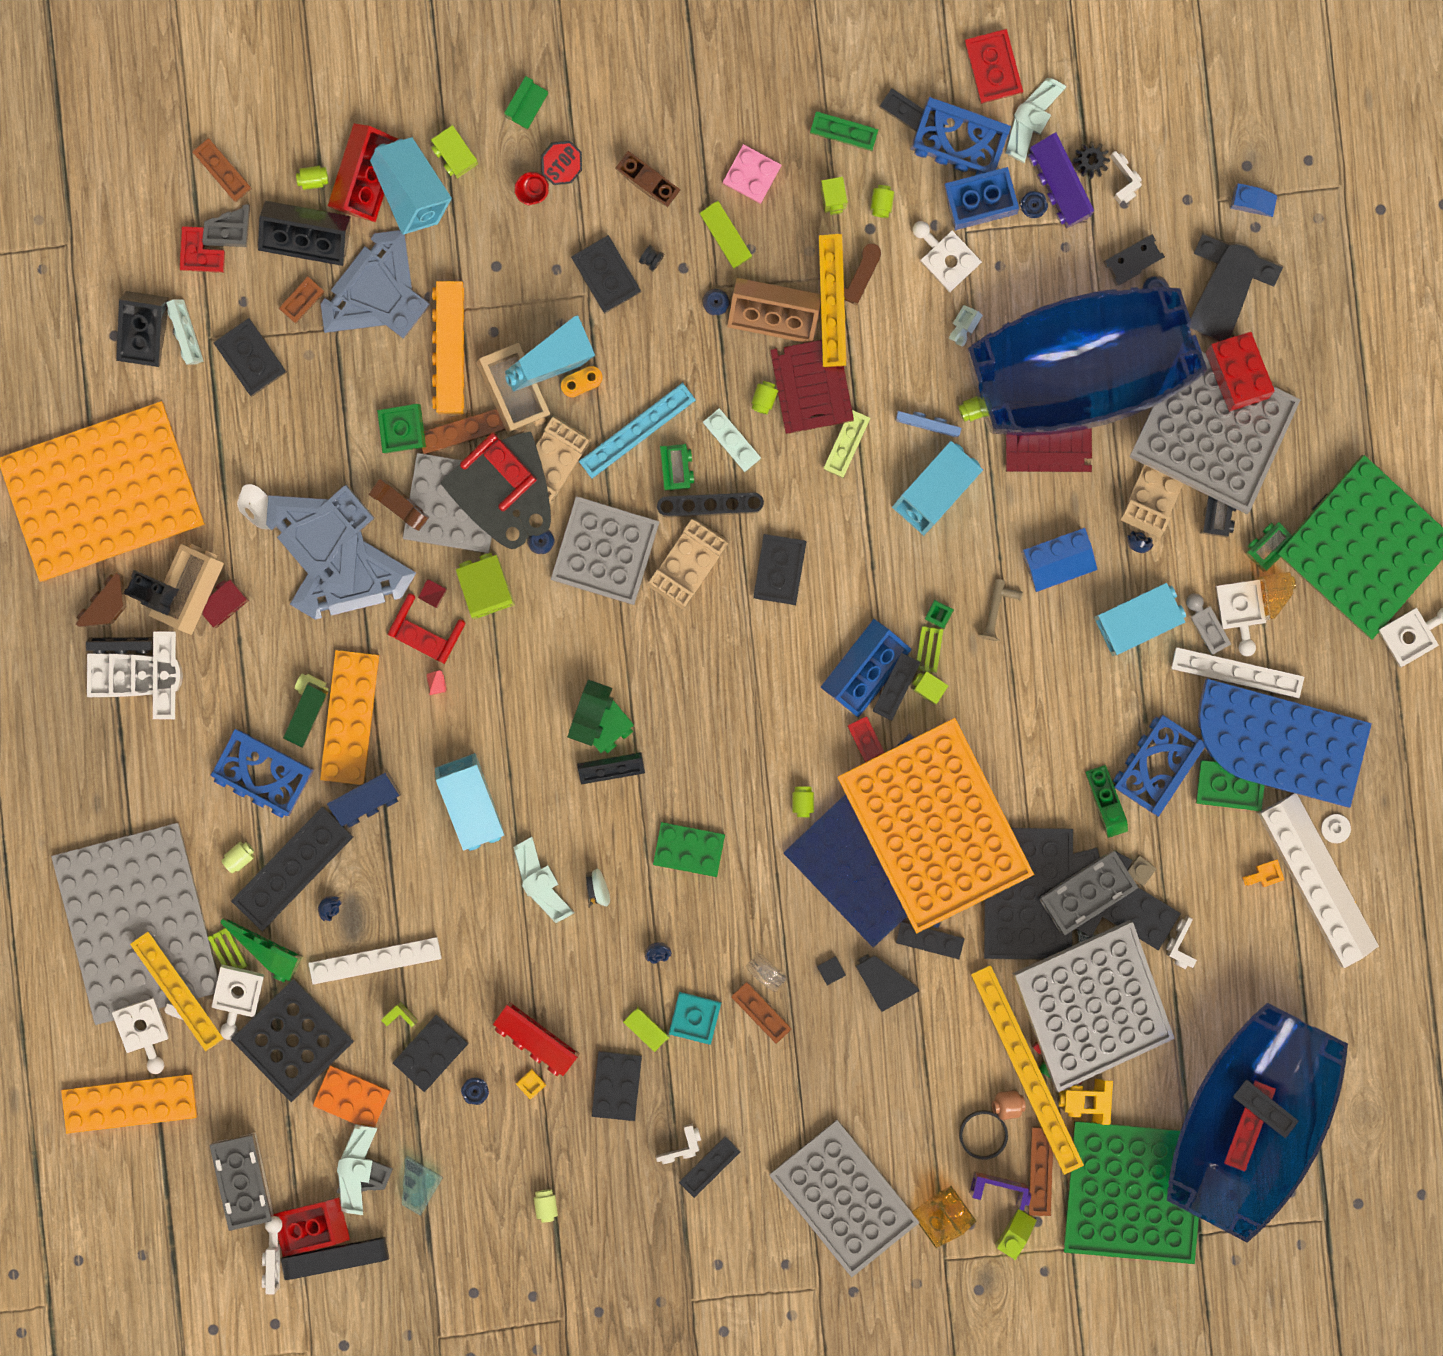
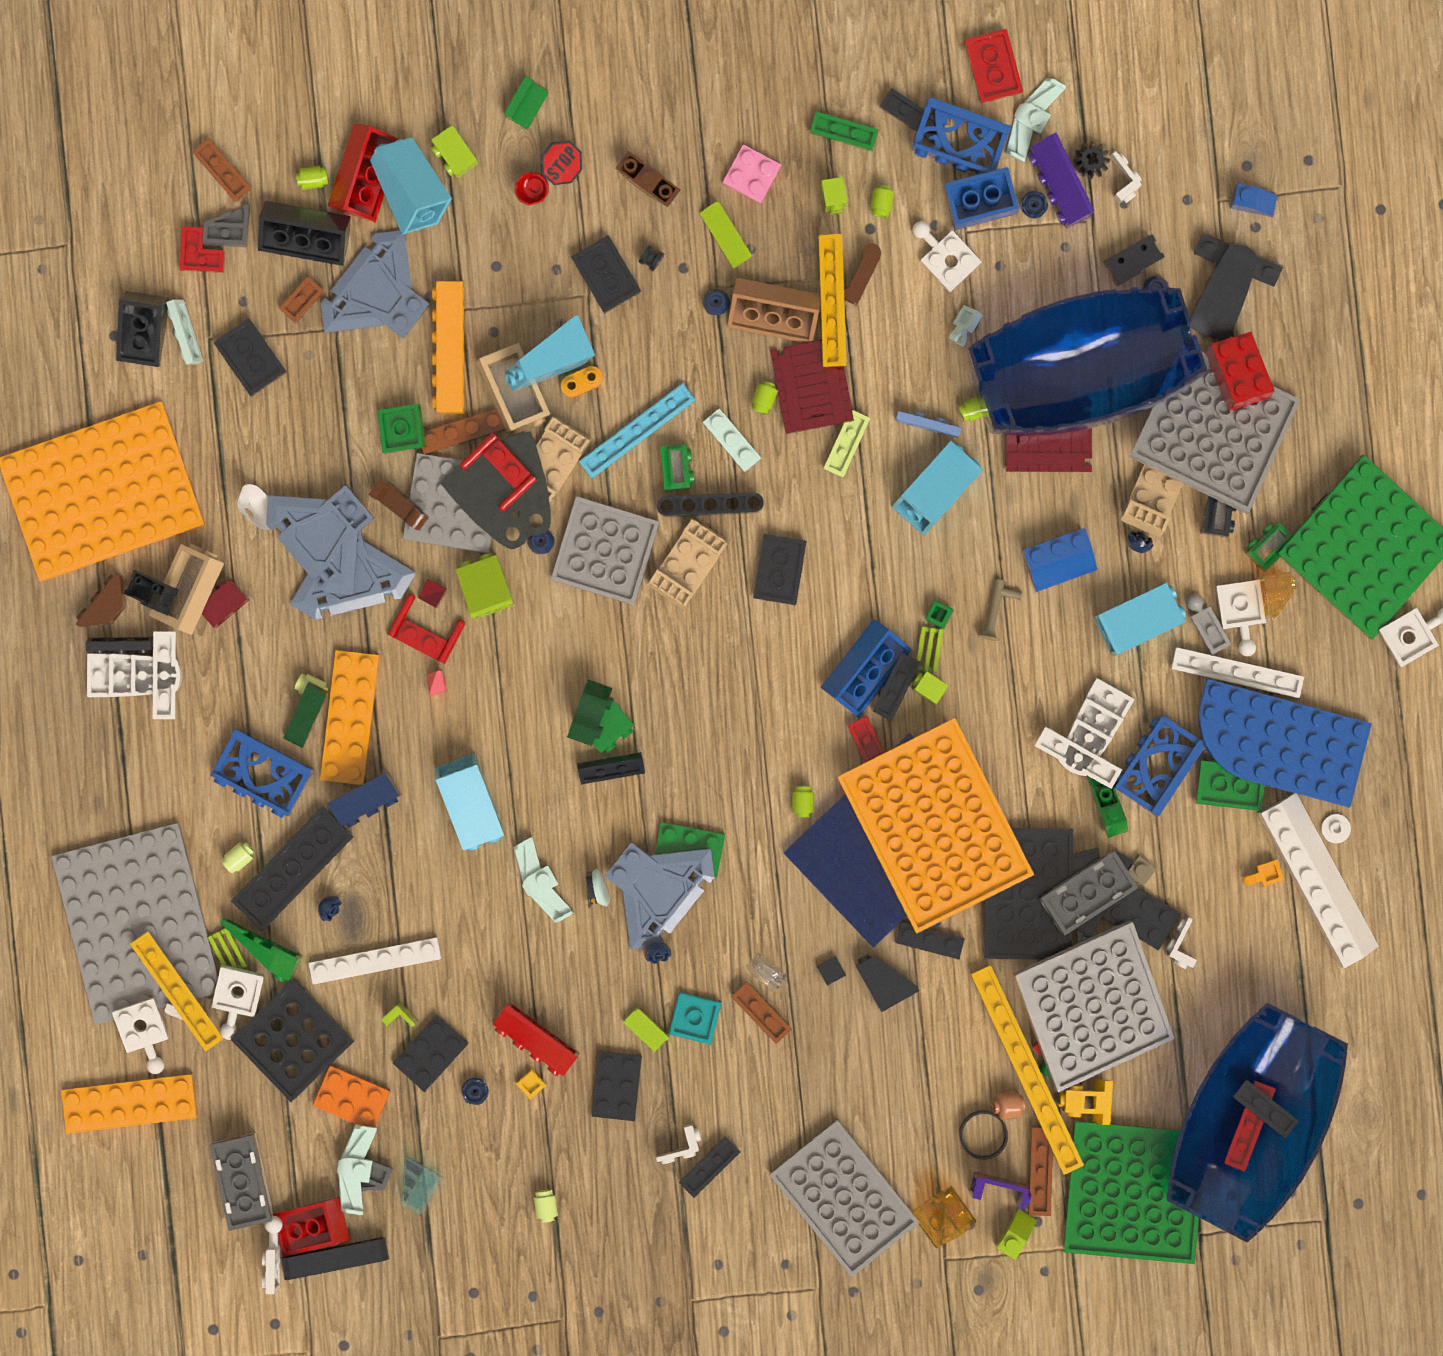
(658, 889): none -> sand blue plate
(1090, 734): none -> white slope

